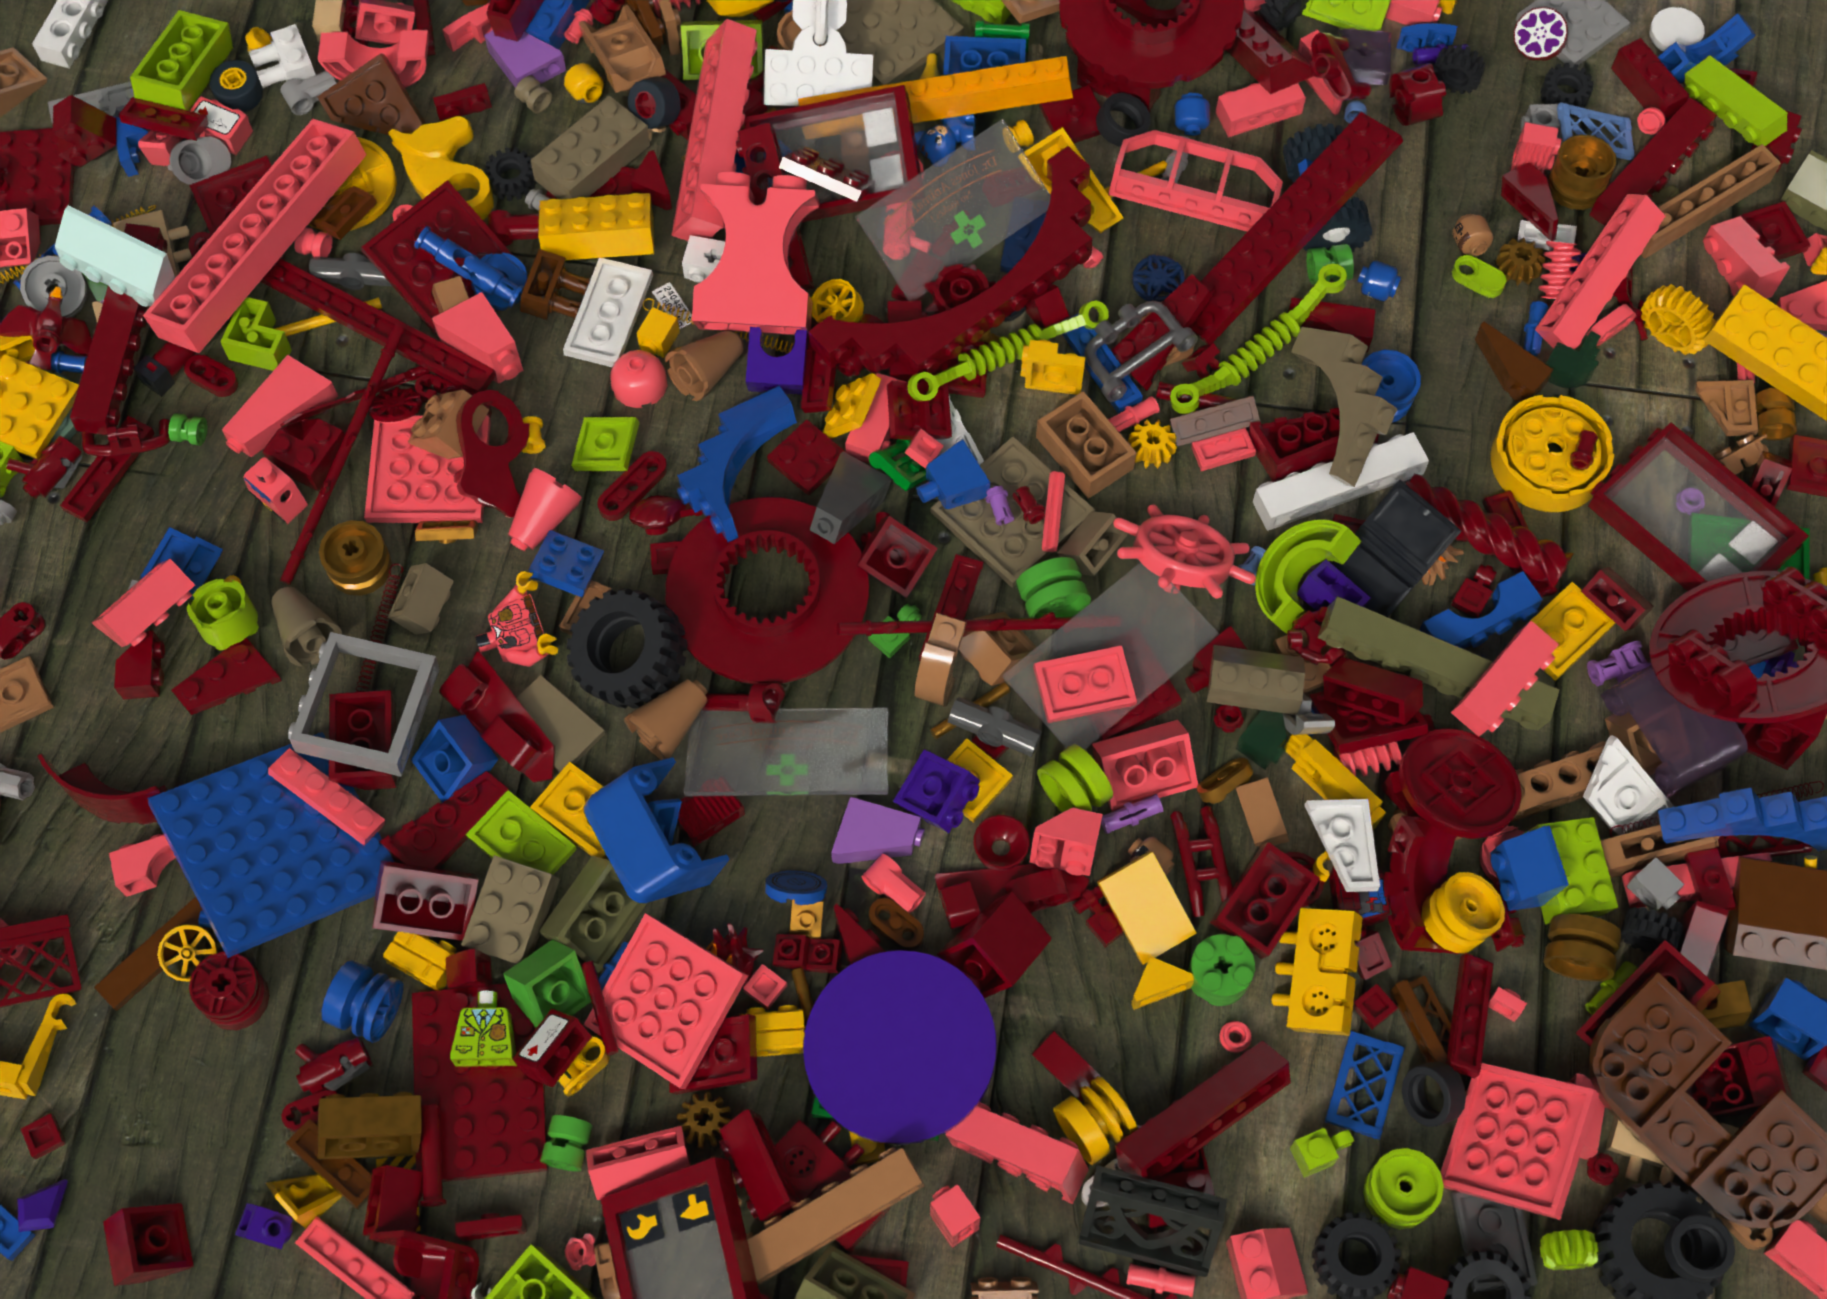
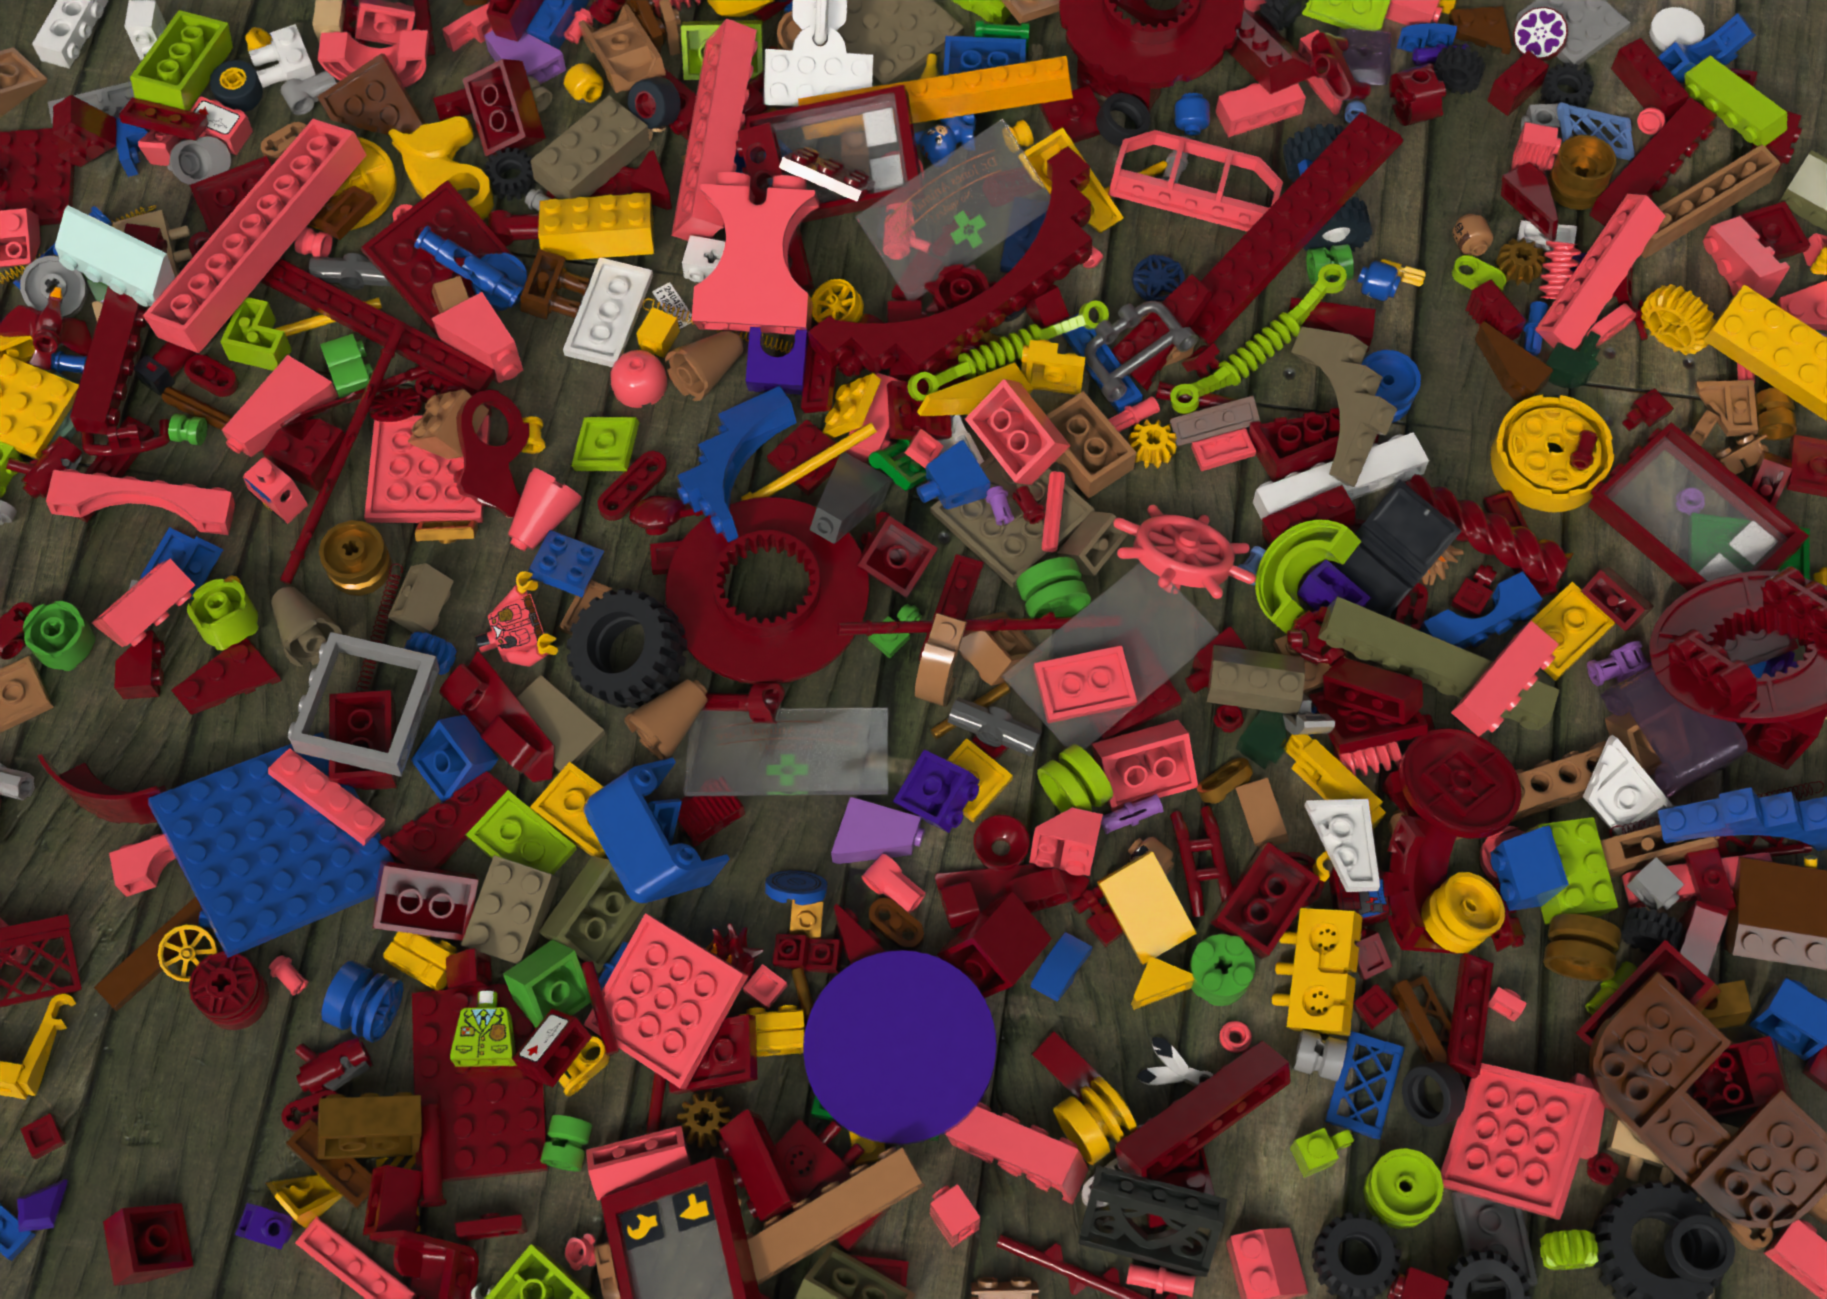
(58, 635): none -> bright green brick
(81, 494): none -> coral arch
(144, 25): none -> white brick
(195, 407): none -> reddish brown axle
(280, 140): none -> medium nougat beam
(288, 974): none -> coral pin
(346, 364): none -> bright green brick
(435, 646): none -> blue gear
(504, 107): none -> dark red slope
(656, 1104): none -> dark red bar
(813, 463): none -> yellow bar
(967, 395): none -> yellow slope
(1017, 432): none -> coral brick
(1060, 966): none -> blue slope
(1176, 1067): none -> white piece
(1319, 1055): none -> light grey wheel
(1330, 505): none -> dark red brick
(1408, 274): none -> yellow piece
(1417, 611): none -> dark red beam
(1482, 27): none -> reddish brown wing
(1492, 306): none -> dark red brick
(1518, 83): none -> dark red brick
(1648, 409): none -> dark red plate
(1704, 427): none -> medium nougat piece

